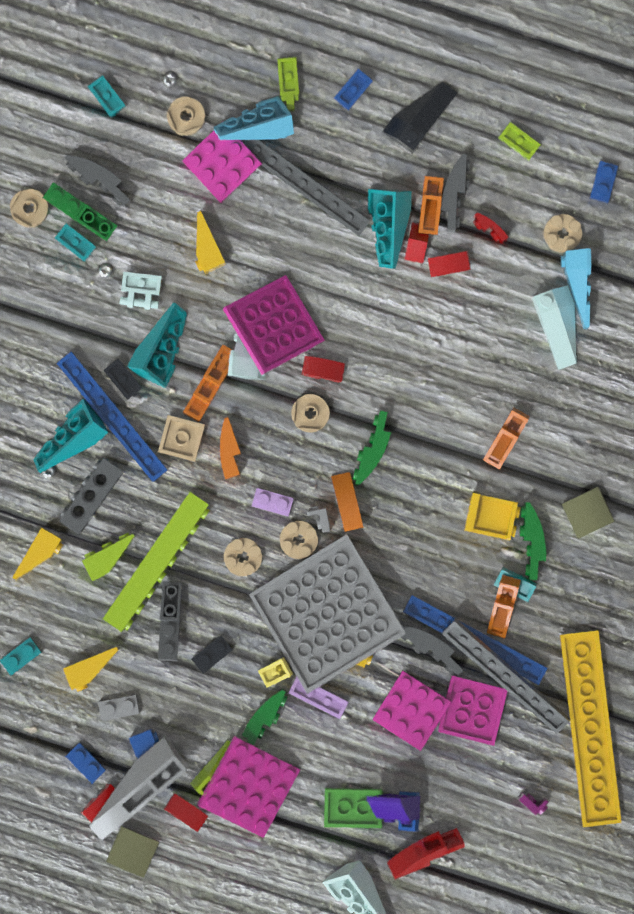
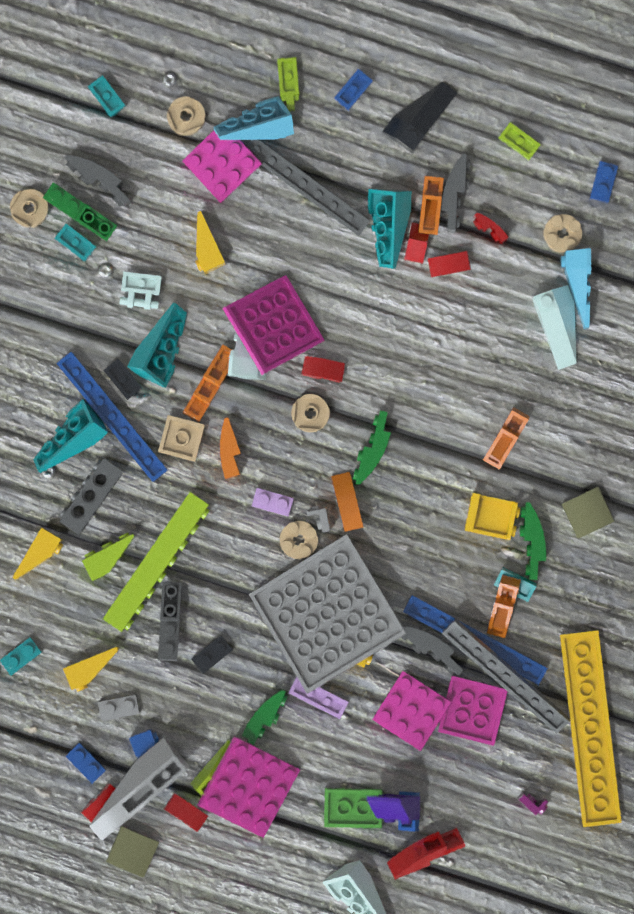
(237, 547): tan plate -> none
(275, 672): light yellow slope -> none

